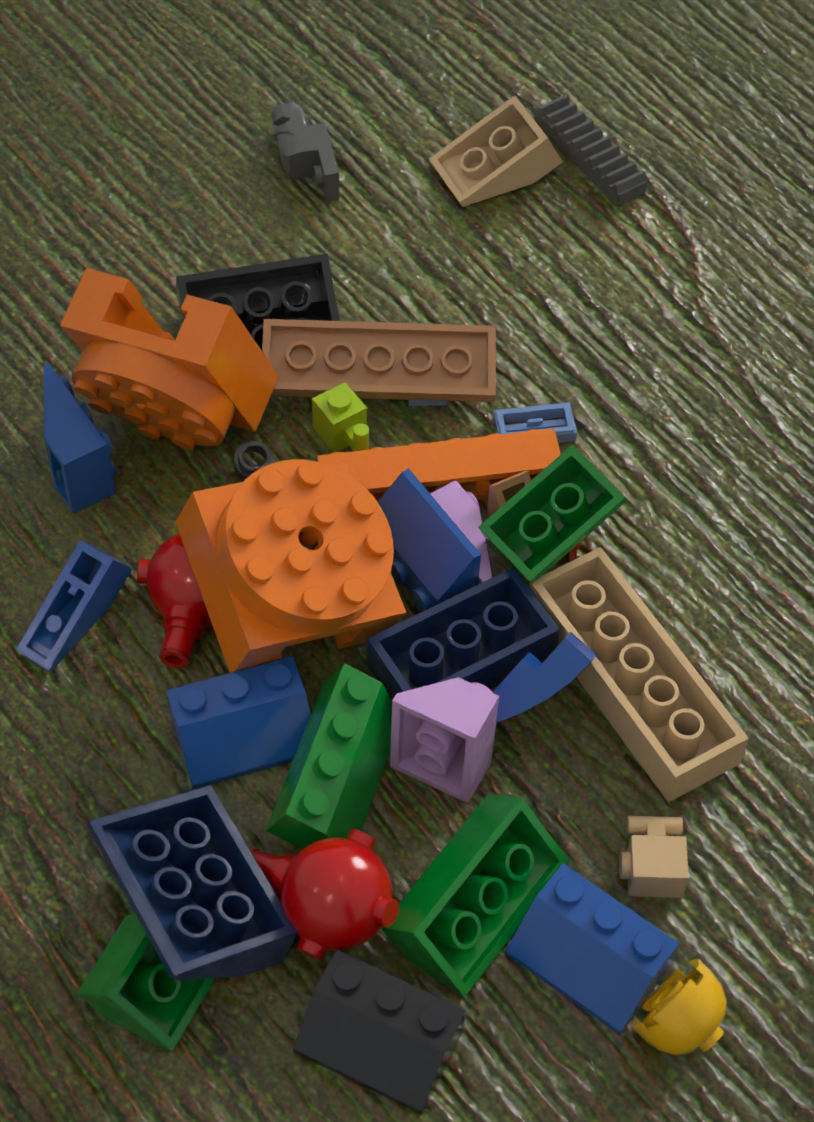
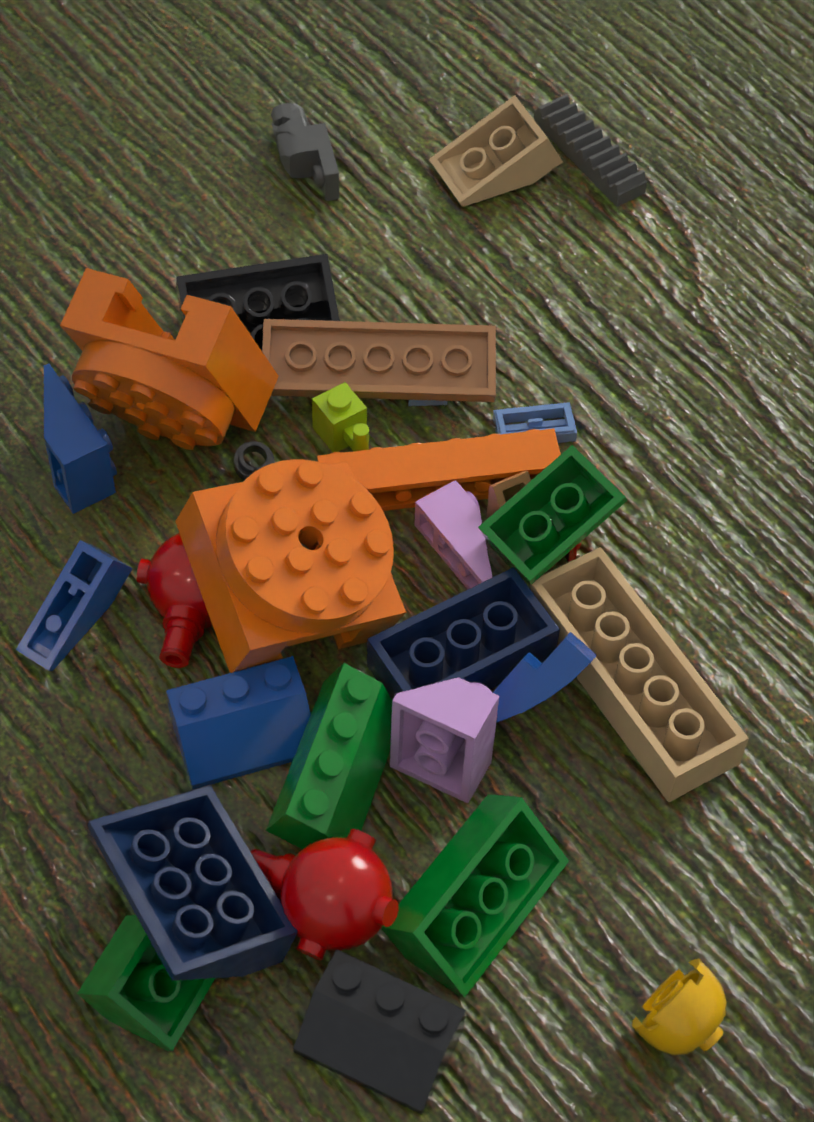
(429, 548): blue slope -> none
(592, 948): blue slope -> none
(655, 862): tan brick -> none

